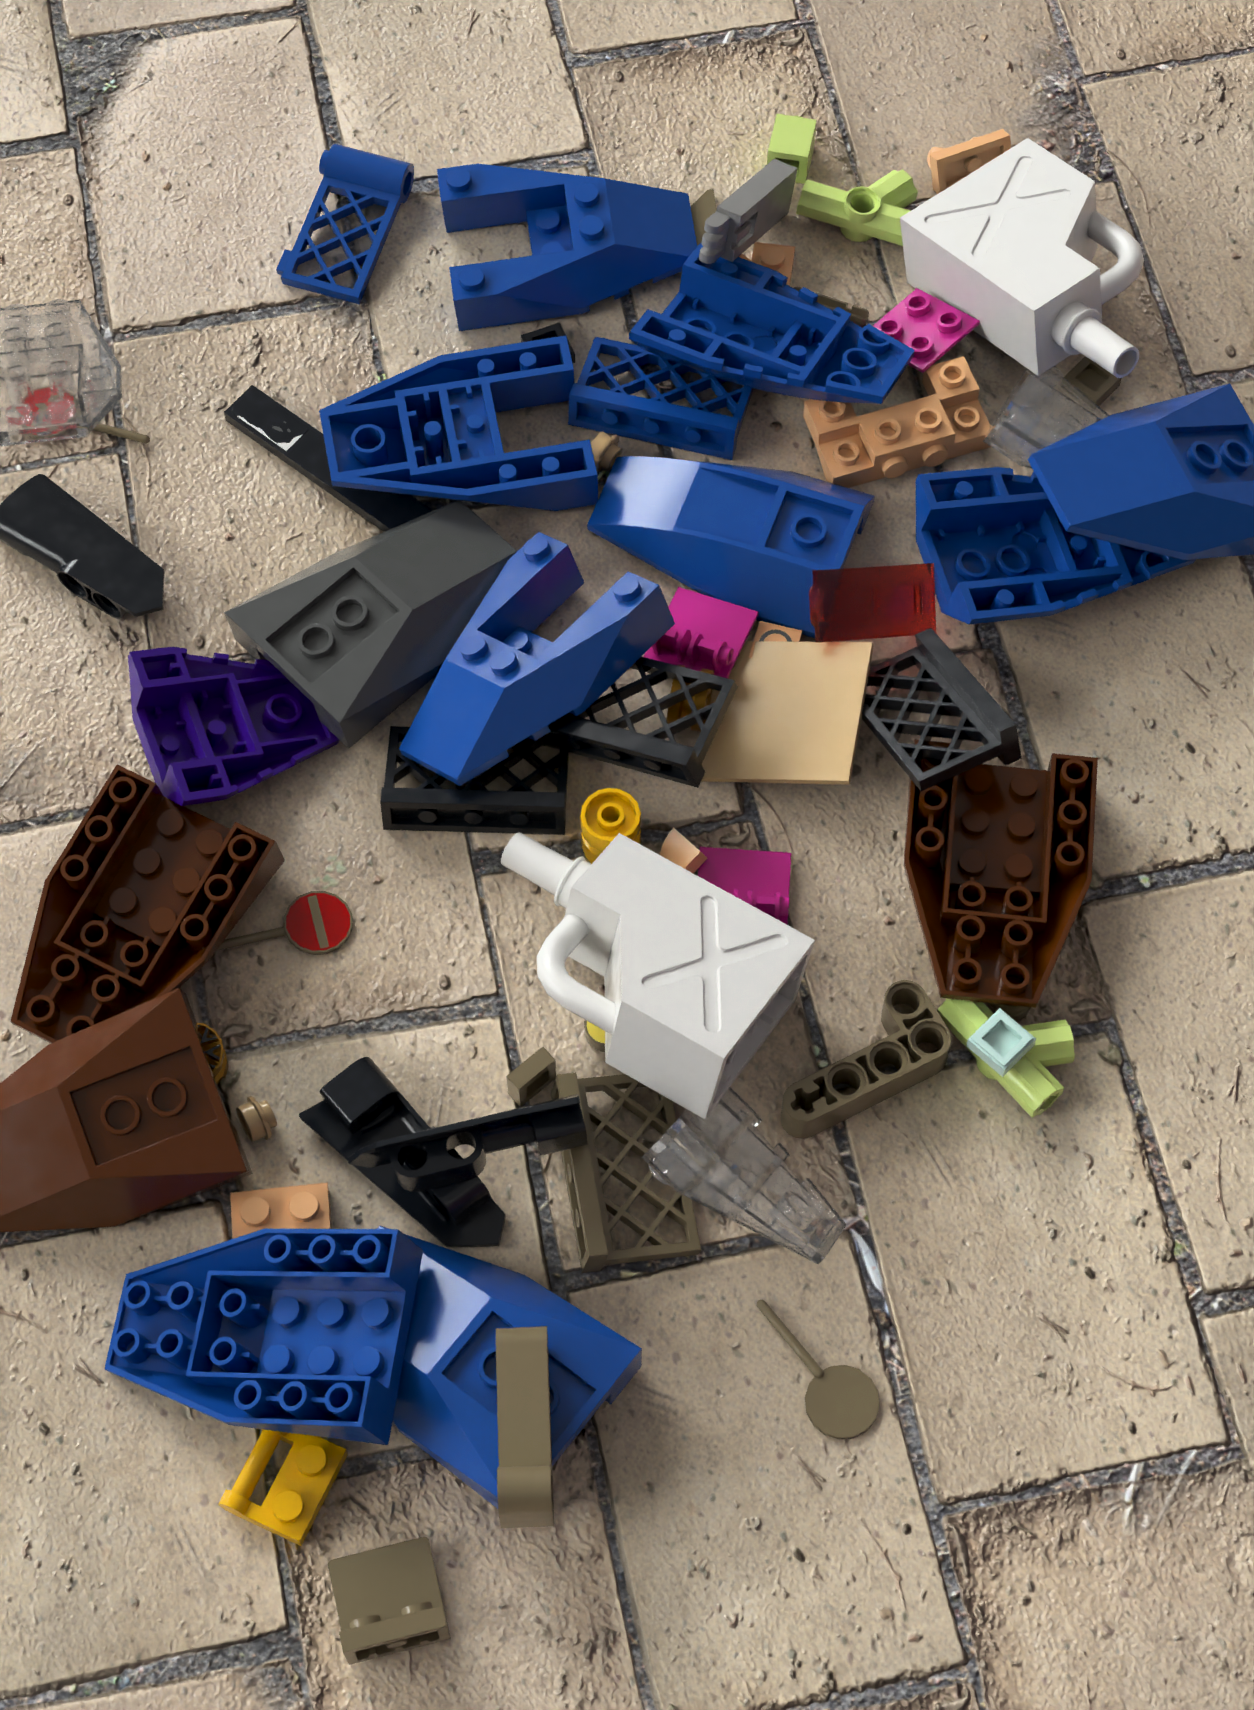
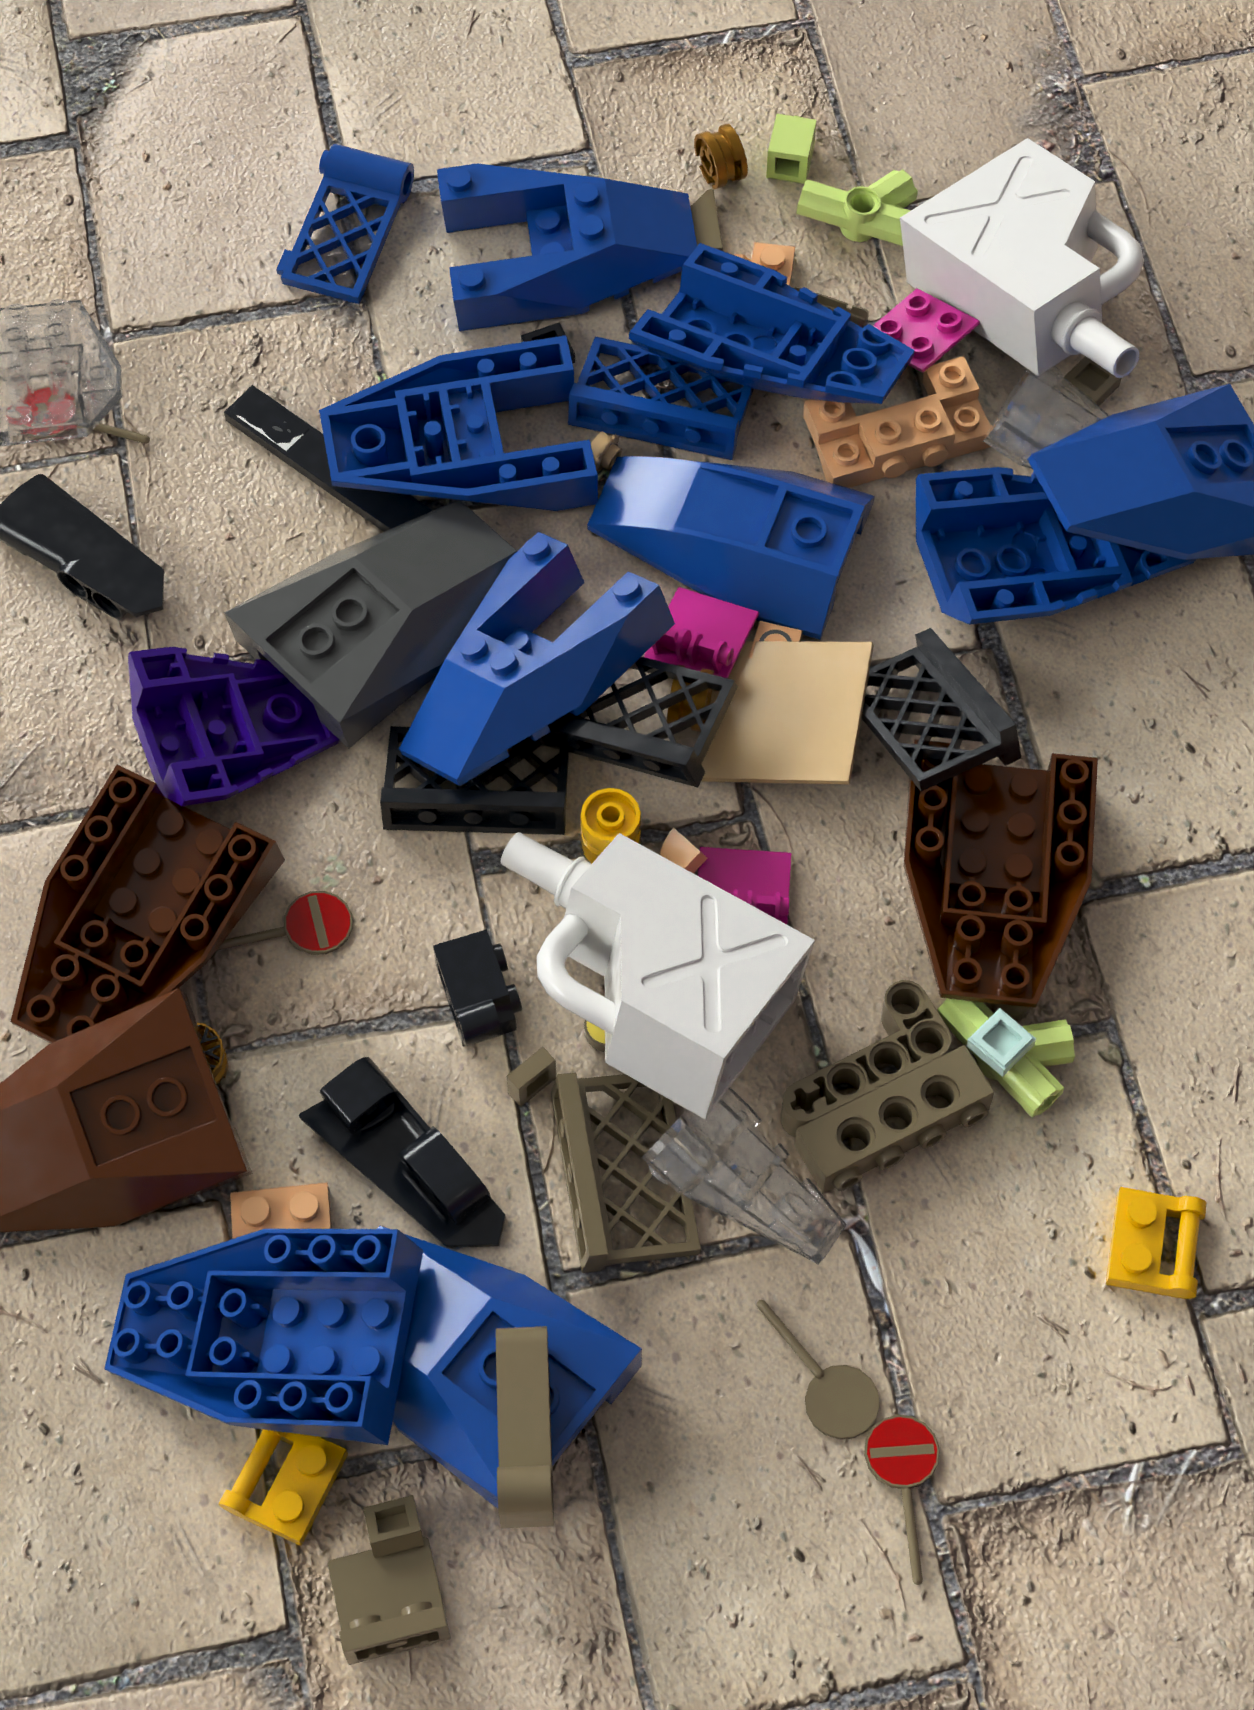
(256, 1119): tan plate -> none
(393, 1526): none -> dark tan tile
(476, 988): none -> black hinge
(551, 1124): black panel -> none
(721, 156): none -> pearl gold wheel
(748, 213): light grey hinge -> none
(872, 602): clear red piece -> none
(903, 1456): none -> piece
(949, 1076): none -> dark tan brick
(960, 160): light nougat tile -> none
(1139, 1242): none -> yellow plate

